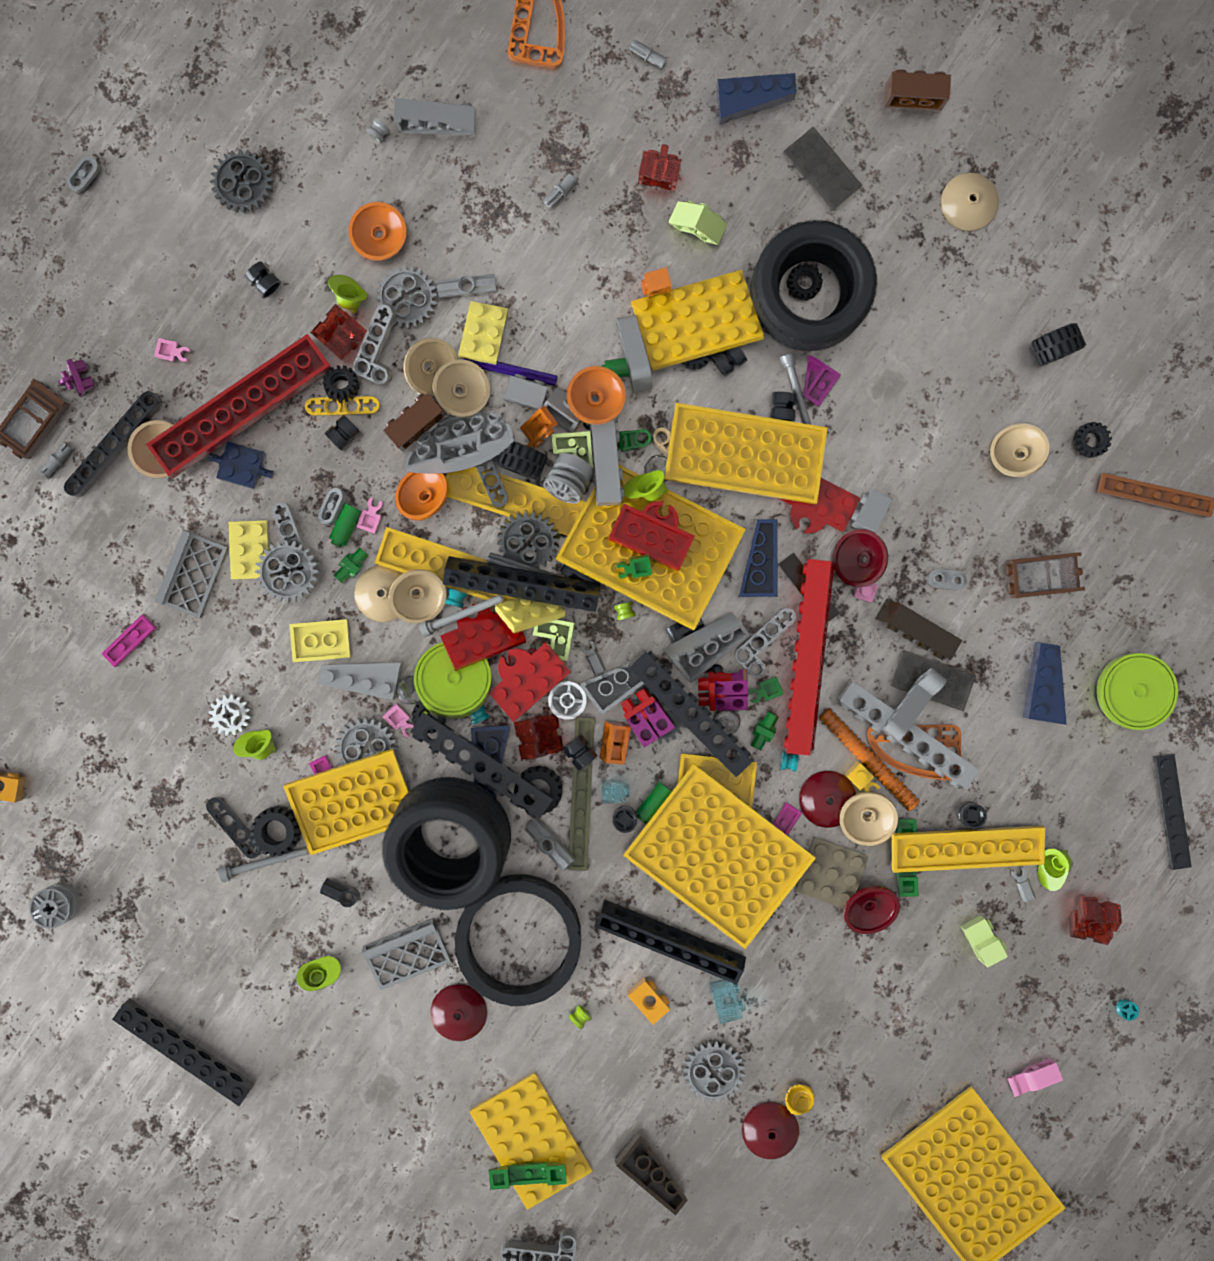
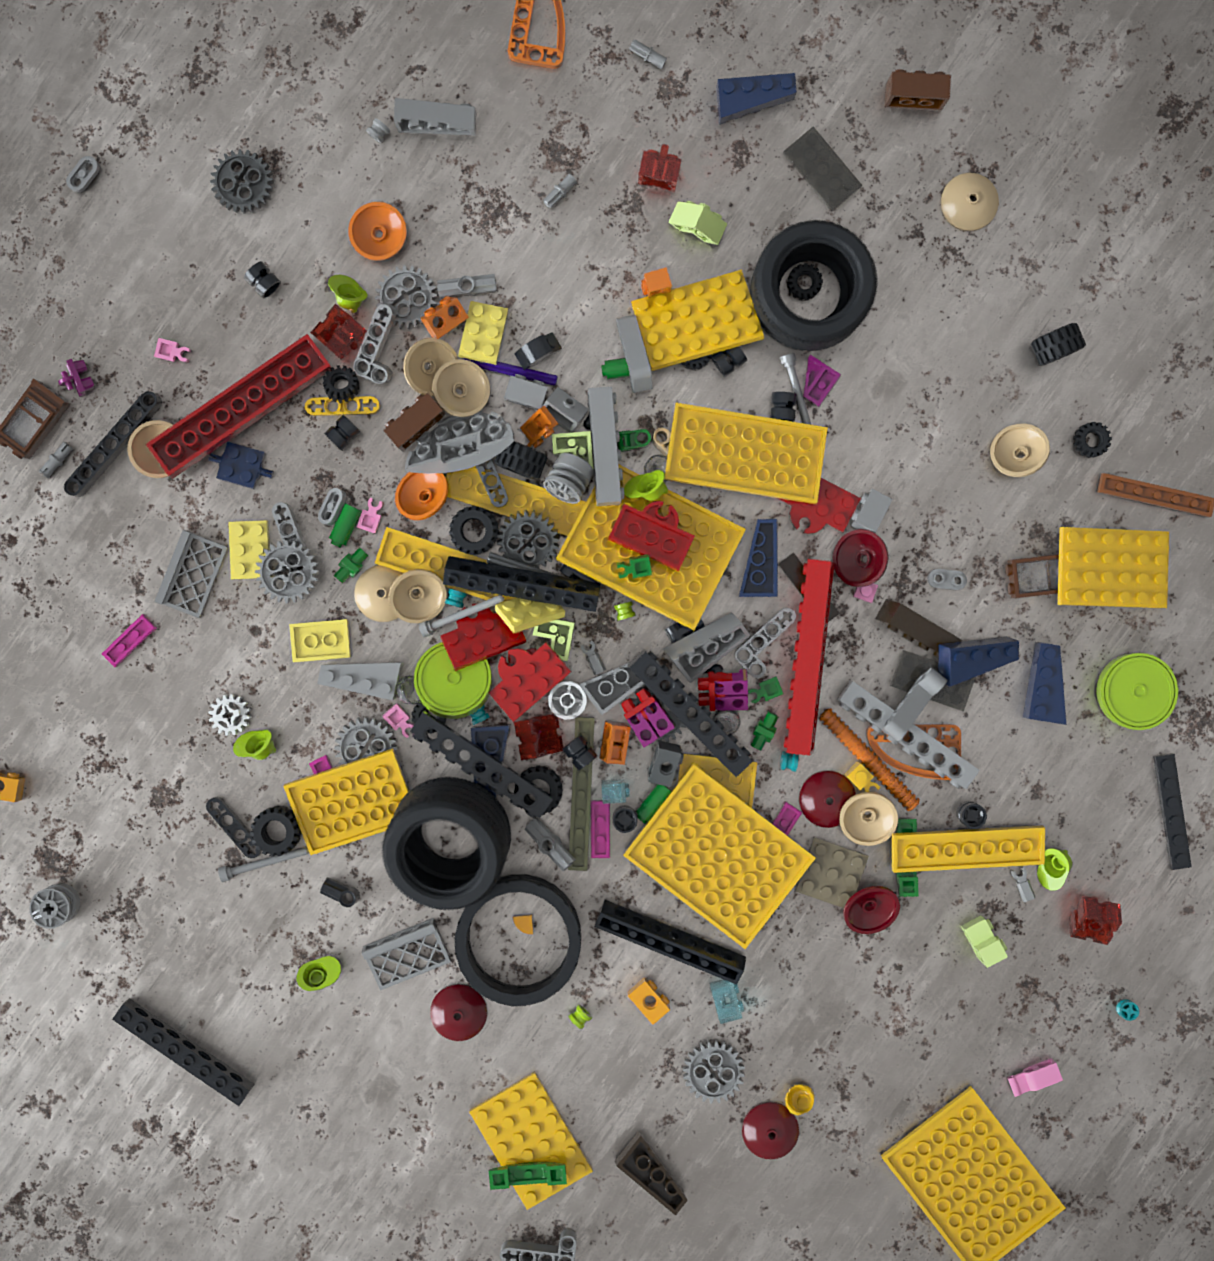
(446, 322): none -> orange brick
(458, 537): none -> black tyre
(524, 923): none -> light orange tile
(537, 350): none -> black brick
(596, 382): orange dish -> none
(600, 829): none -> dark pink tile
(664, 753): none -> dark grey brick
(975, 657): none -> dark blue wedge
(1113, 567): none -> yellow plate

